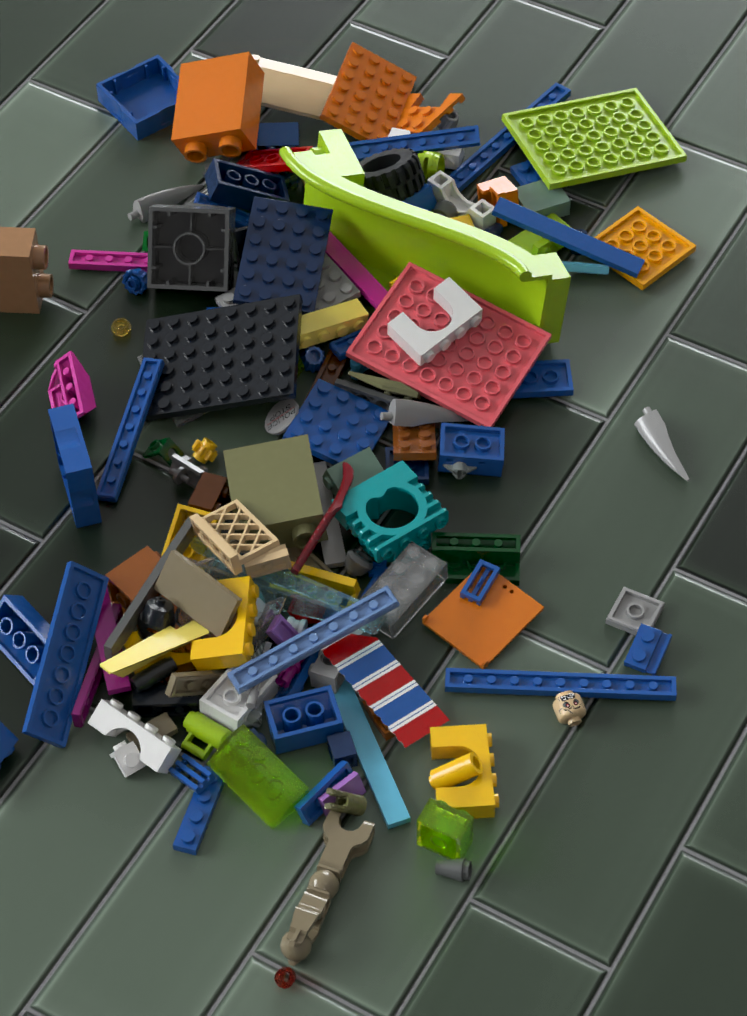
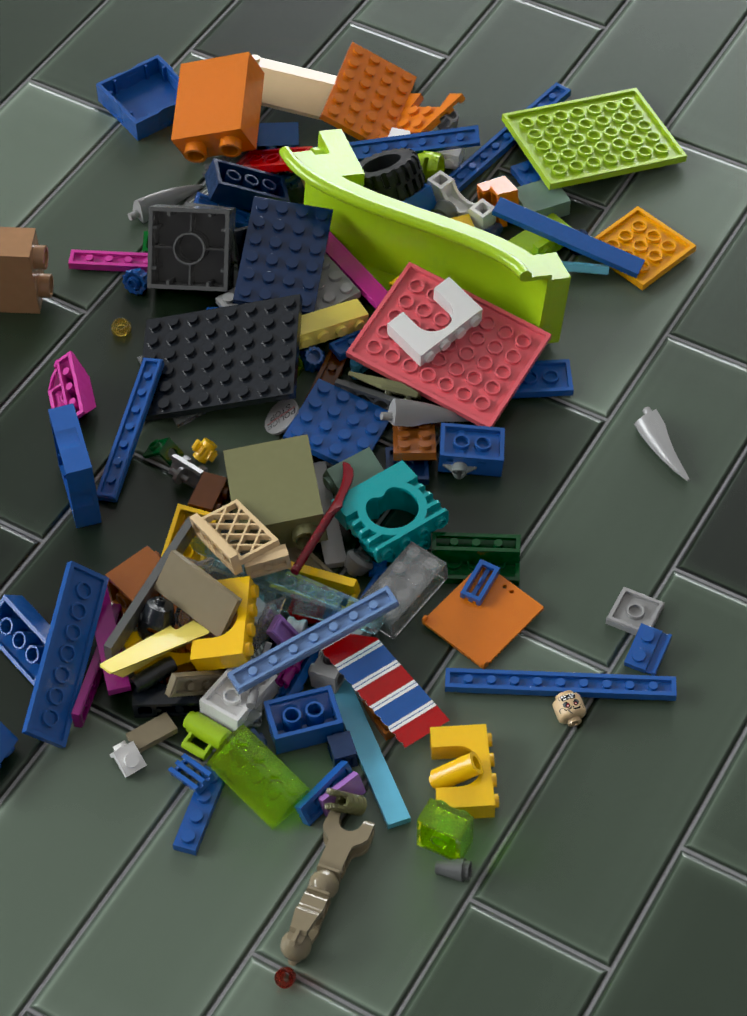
(156, 750): white arch -> none

